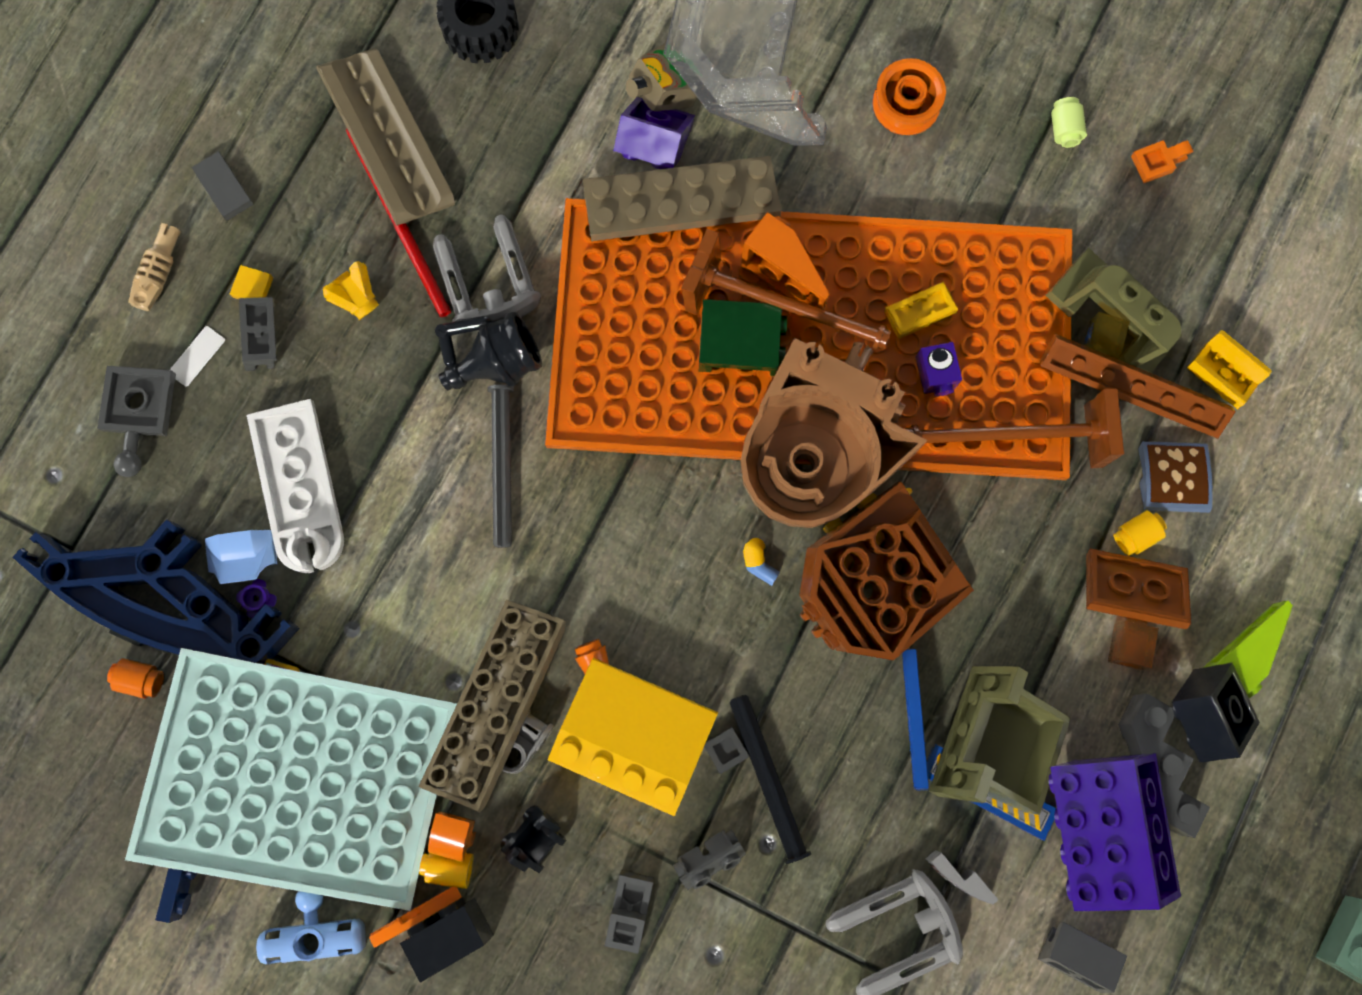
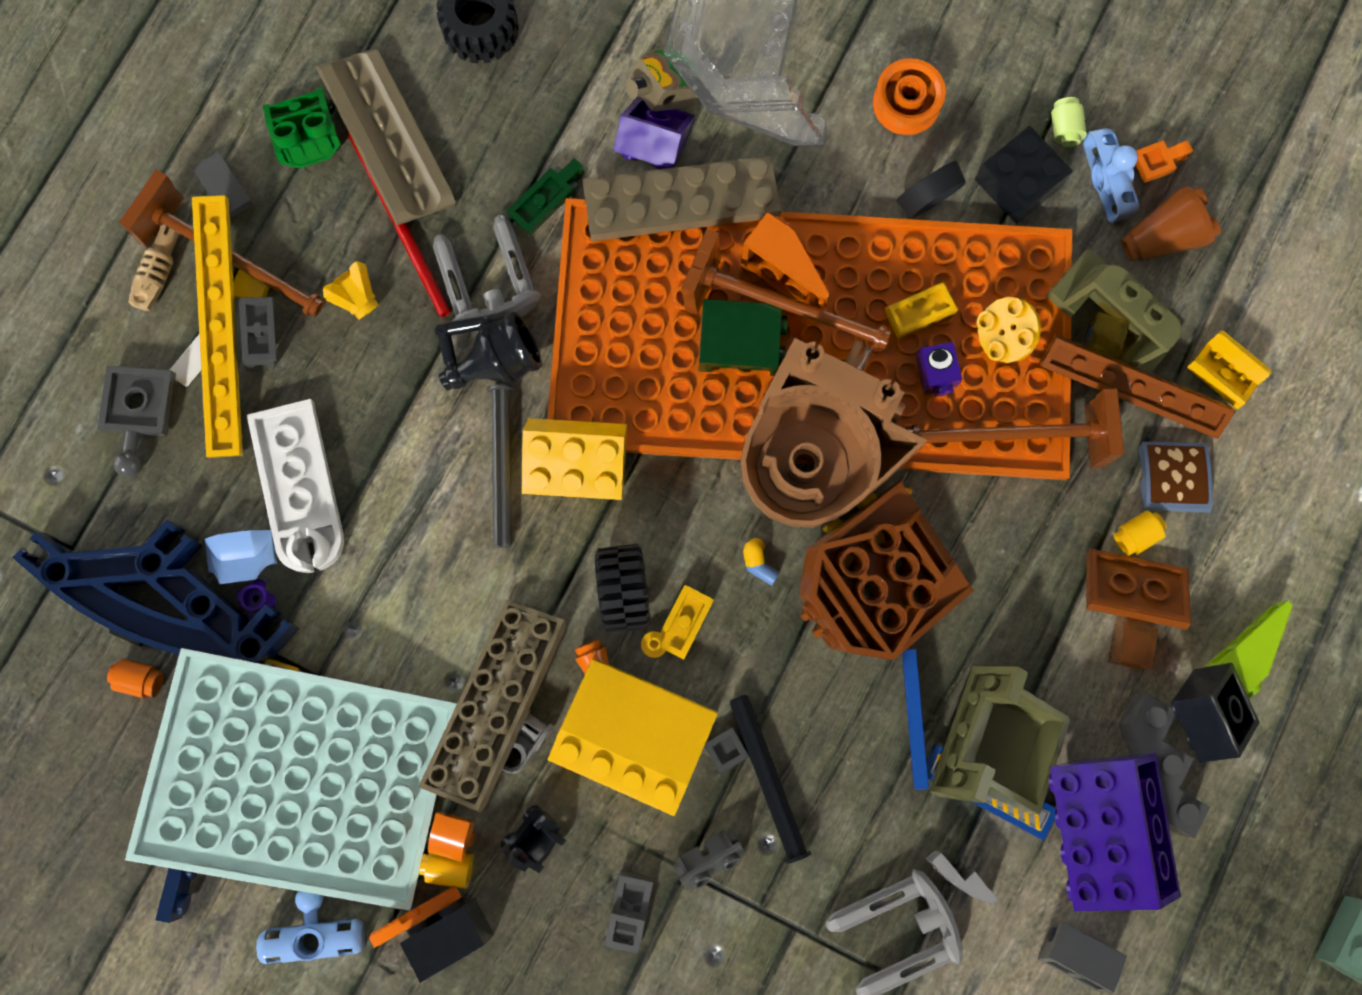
(156, 207): none -> dark orange tile
(217, 326): none -> yellow plate
(302, 129): none -> green slope
(545, 196): none -> dark green hinge
(574, 458): none -> yellow brick
(622, 588): none -> black tyre
(680, 625): none -> yellow hinge
(932, 190): none -> black tyre
(1002, 316): none -> yellow plate
(1023, 174): none -> black brick
(1112, 173): none -> light blue piece
(1173, 227): none -> dark orange cone

